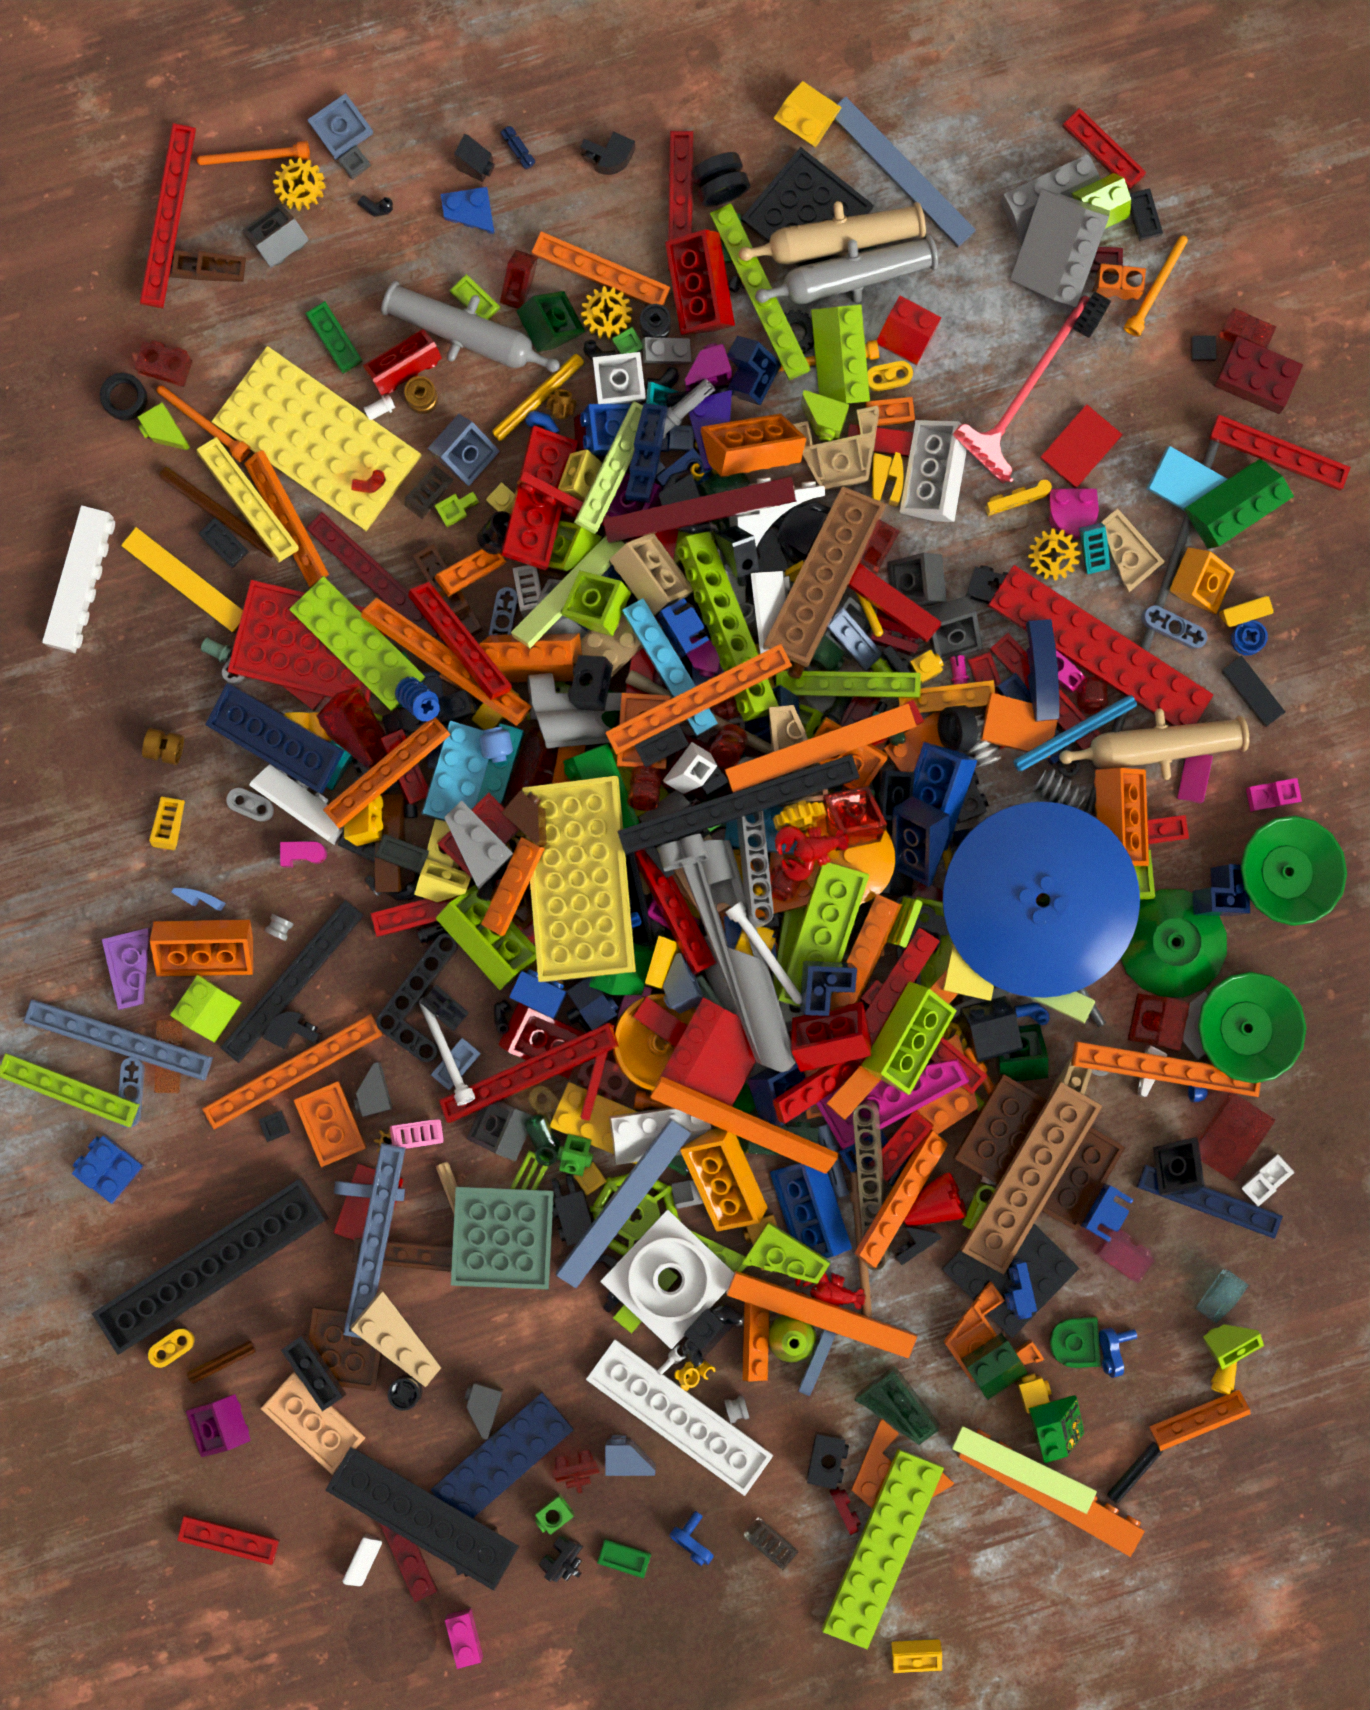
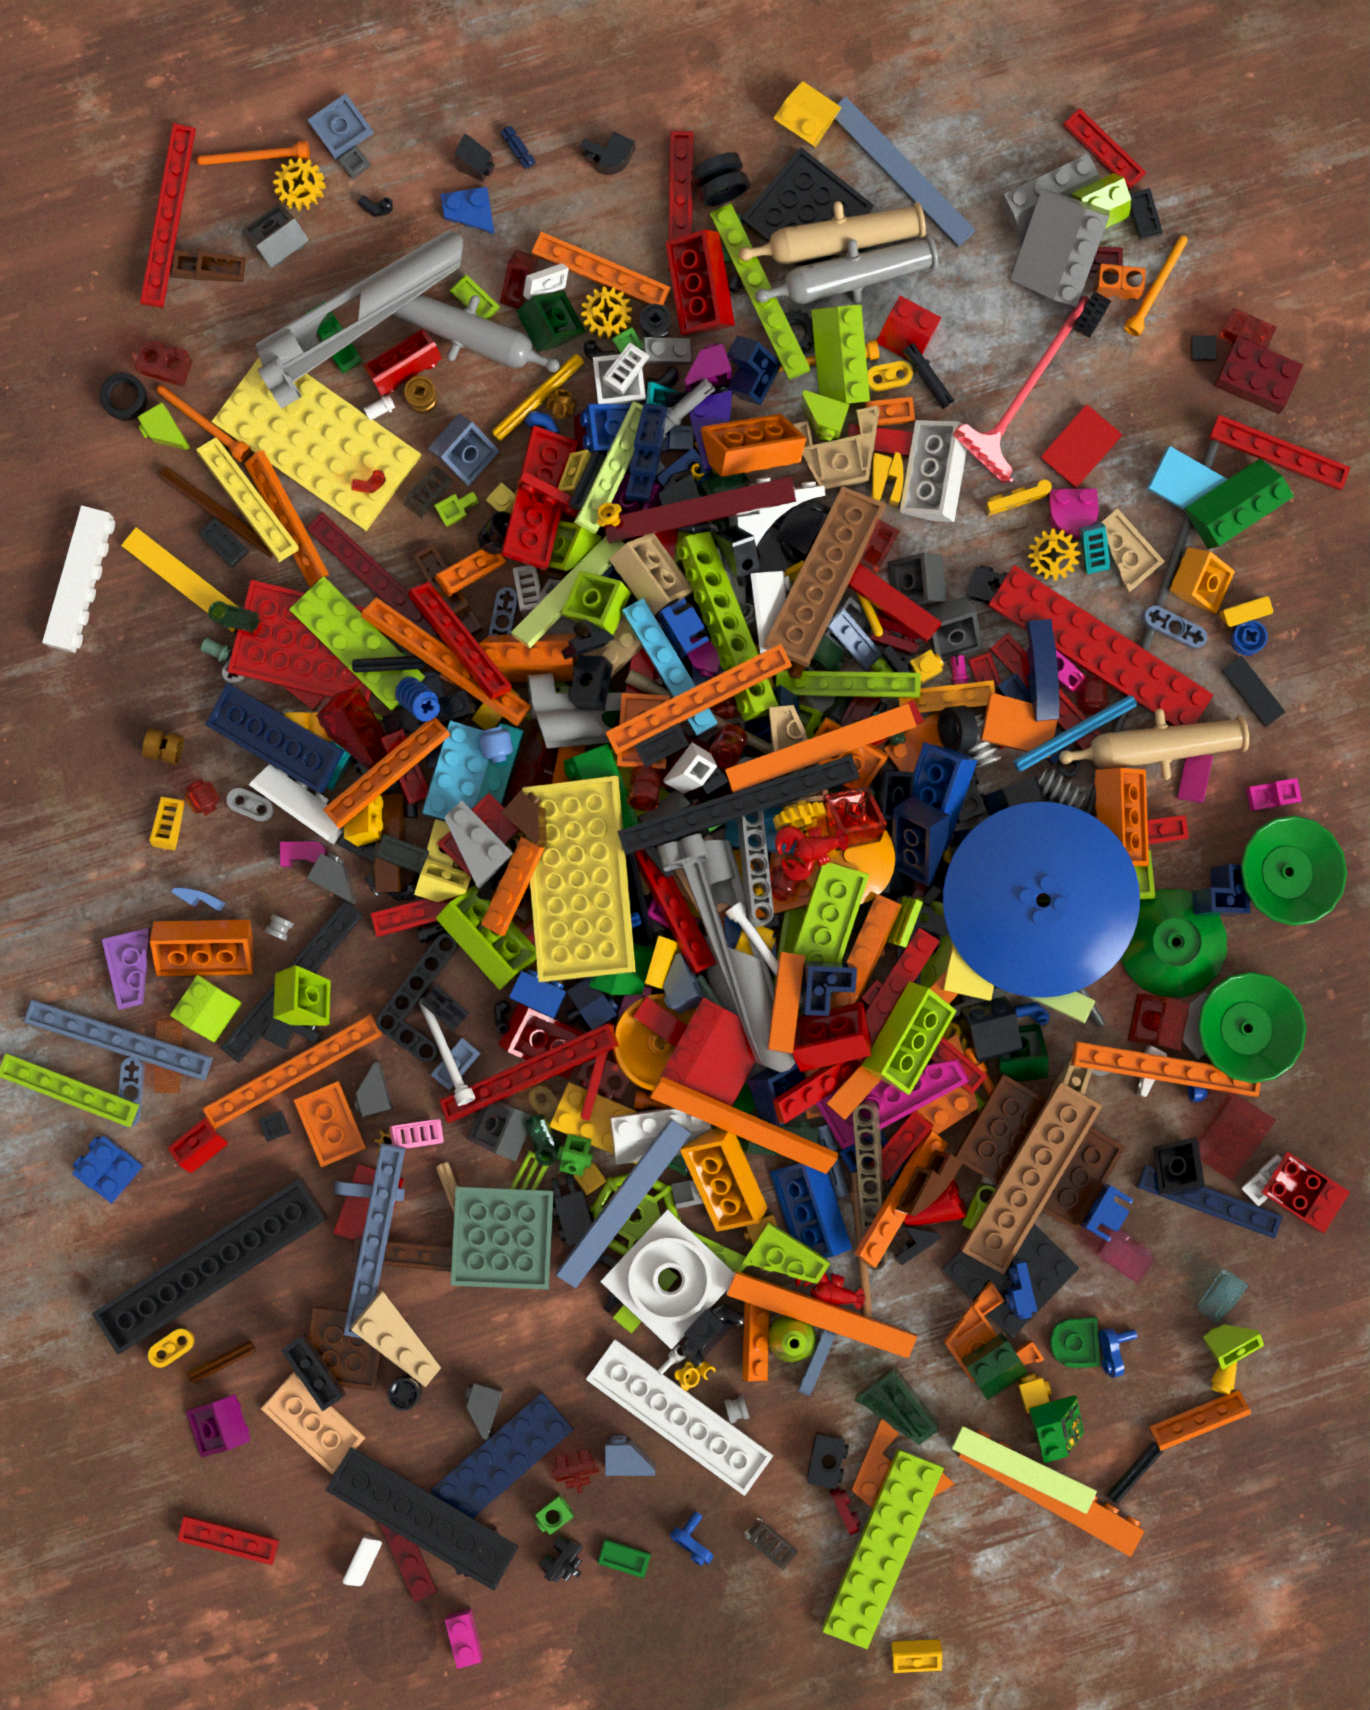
(197, 1146): none -> red panel
(201, 797): none -> clear red head
(234, 617): none -> clear green piece
(295, 349): none -> light grey panel
(301, 997): none -> lime slope
(333, 876): none -> dark grey slope
(387, 664): none -> black axle
(546, 281): none -> white plate
(586, 480): none -> black axle
(589, 638): none -> black slope
(606, 509): none -> yellow plate
(615, 384): none -> white slope
(786, 1002): none -> orange tile
(928, 376): none -> black pin
(929, 1183): none -> reddish brown slope
(937, 886): none -> black plate
(1015, 794): none -> black slope
(1305, 1193): none -> red slope

